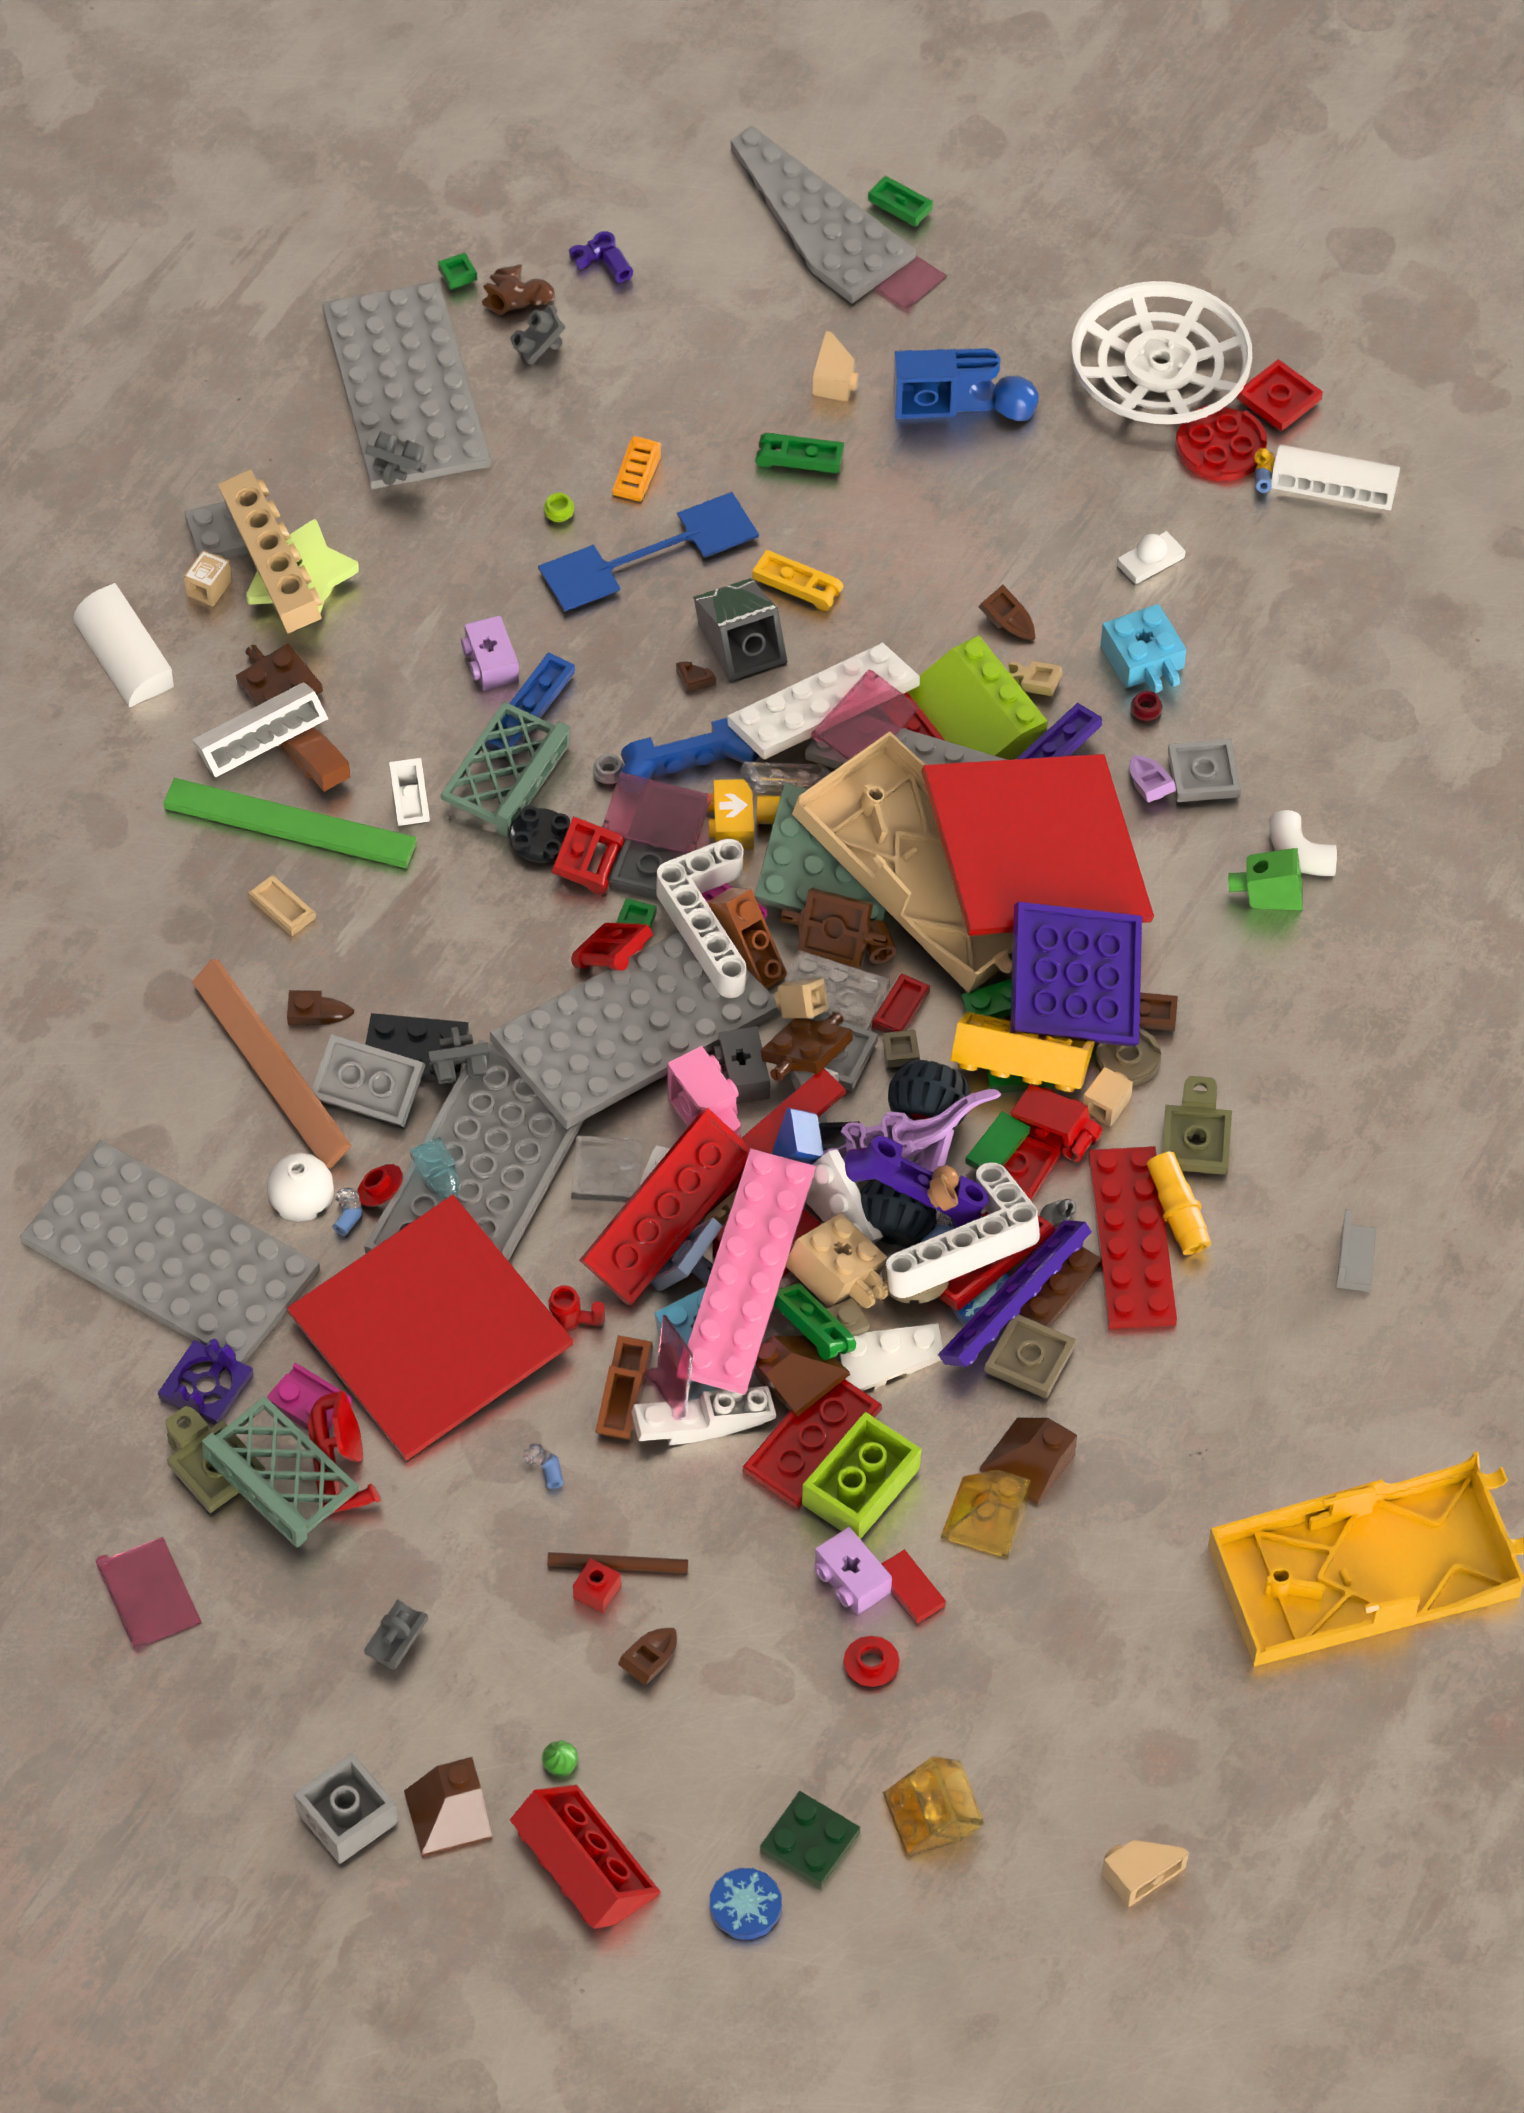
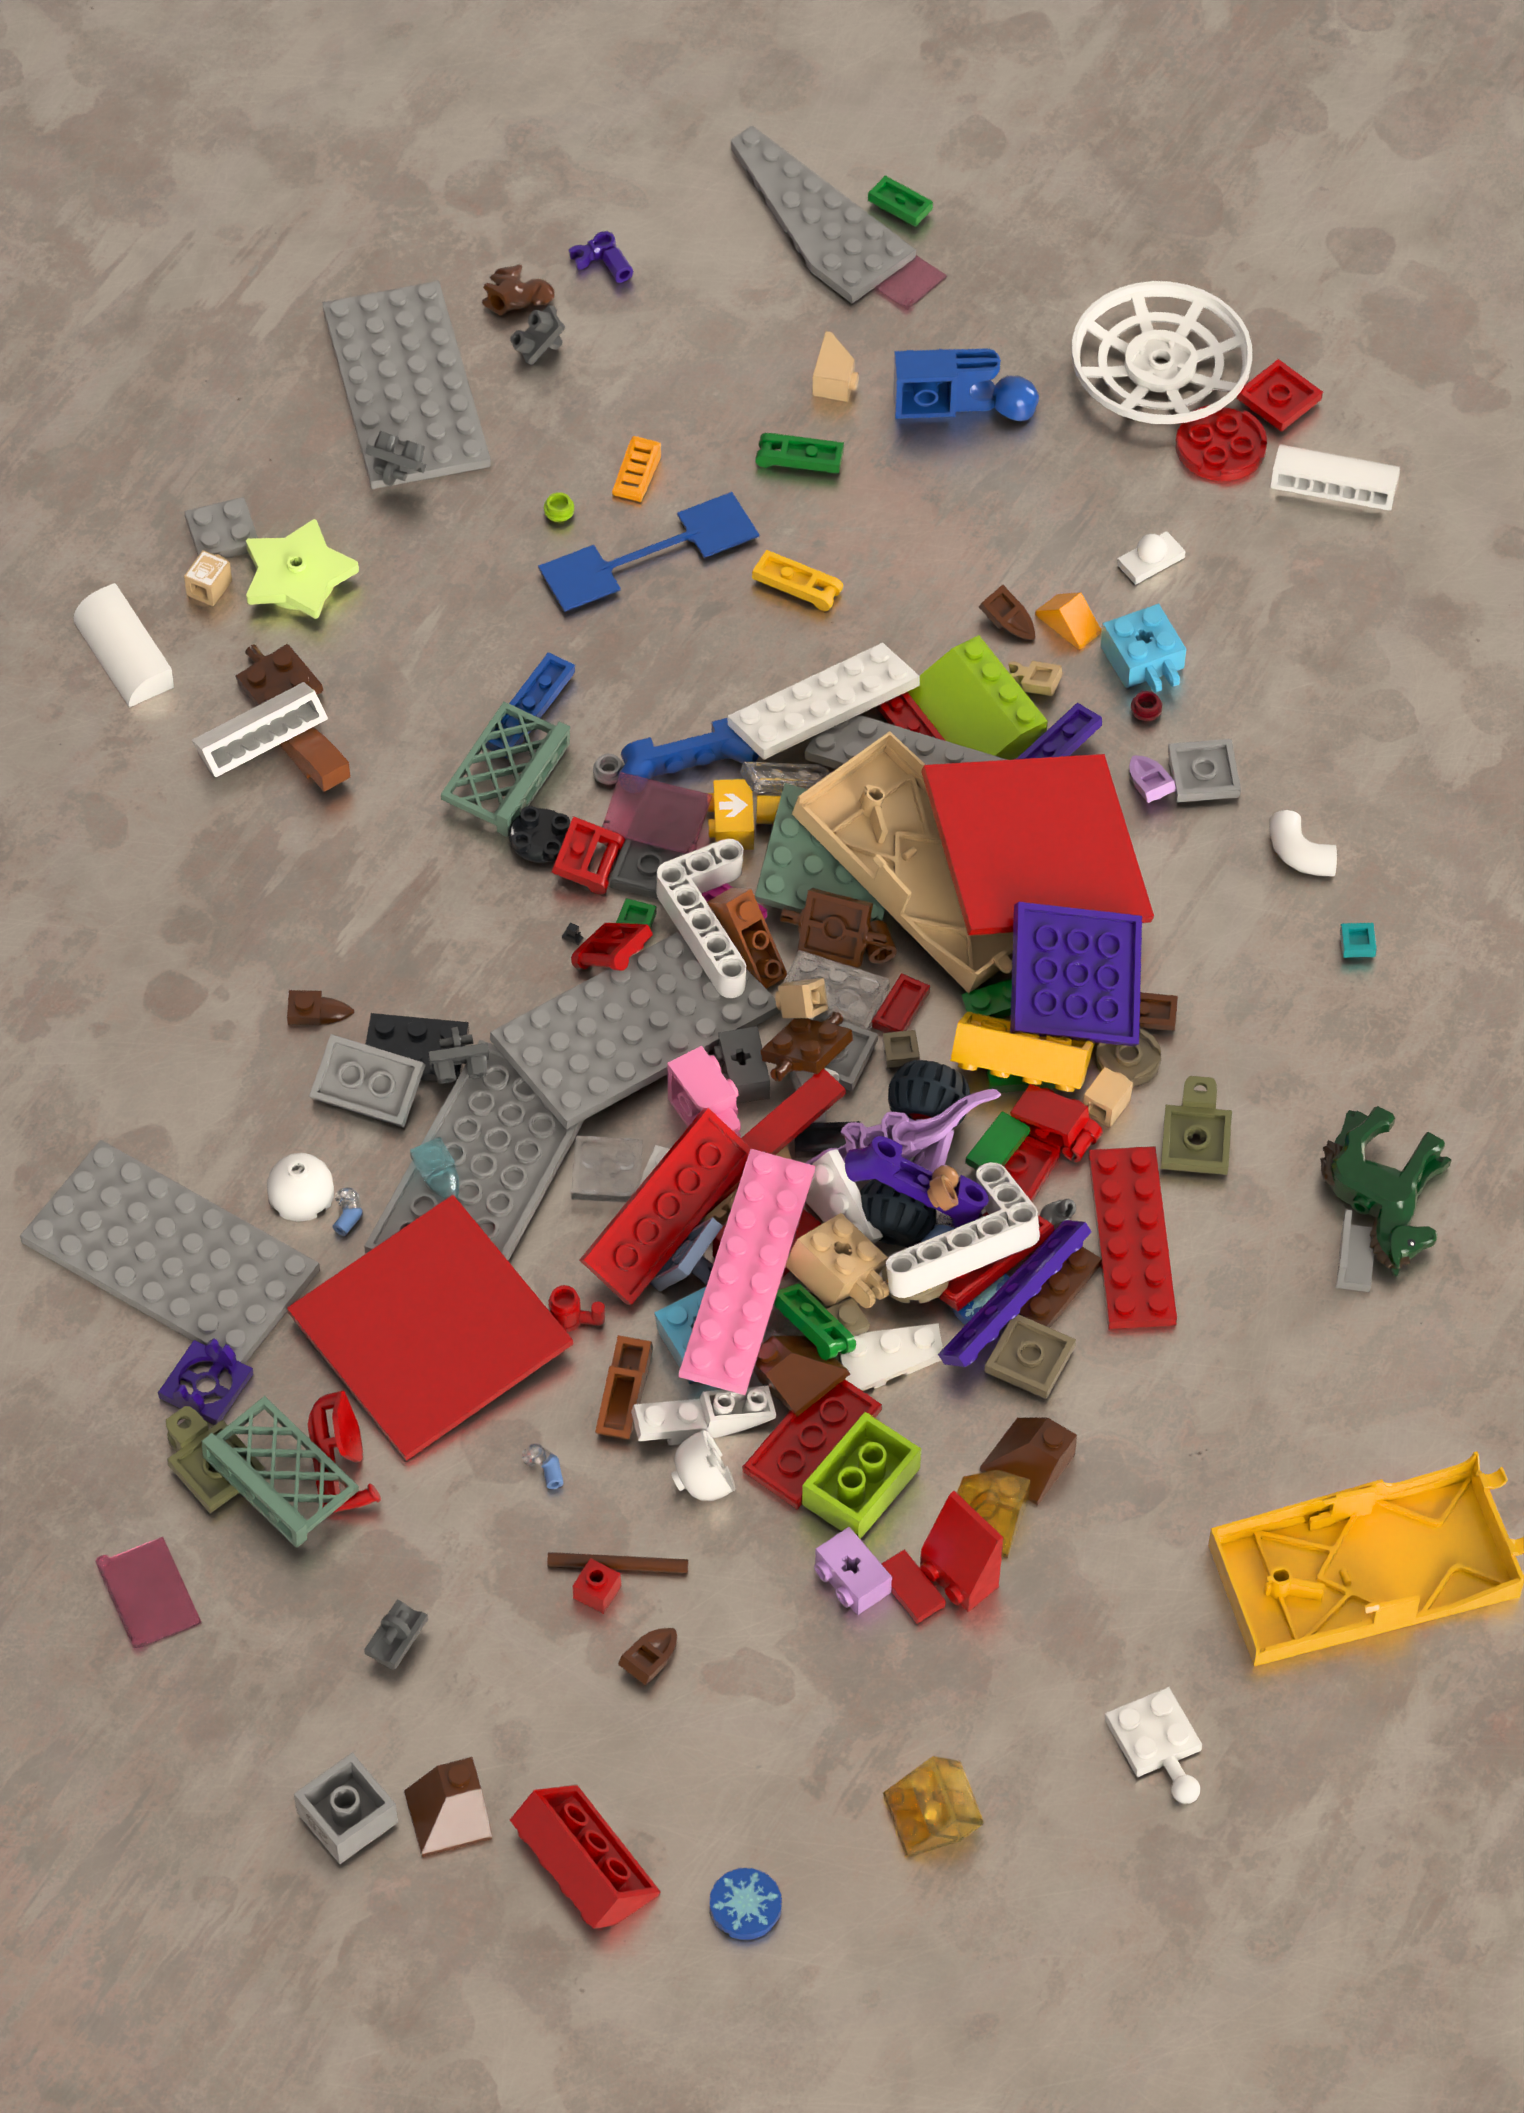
(270, 552): tan brick -> none
(271, 1063): nougat tile -> none
(282, 905): tan tile -> none
(290, 823): bright green tile -> none
(298, 1393): dark pink plate -> none
(380, 1185): red piece -> none
(409, 791): white slope -> none
(457, 270): green plate -> none
(490, 653): lavender brick -> none
(559, 1758): bright green plate -> none
(573, 934): none -> black piece
(673, 1369): clear pink piece -> none
(694, 676): reddish brown tile -> none
(701, 1468): none -> white cylinder
(741, 628): dark grey slope -> none
(799, 1137): slope -> none
(810, 1839): dark green plate -> none
(865, 716): clear pink piece -> none
(871, 1675): red piece -> none
(962, 1554): none -> red slope
(1070, 618): none -> light orange slope
(1141, 1868): tan slope -> none
(1156, 1735): none -> white plate
(1179, 1204): yellow piece -> none
(1264, 469): arm -> none
(1271, 880): bright green torso -> none
(1358, 940): none -> teal plate
(1381, 1189): none -> dark green animal

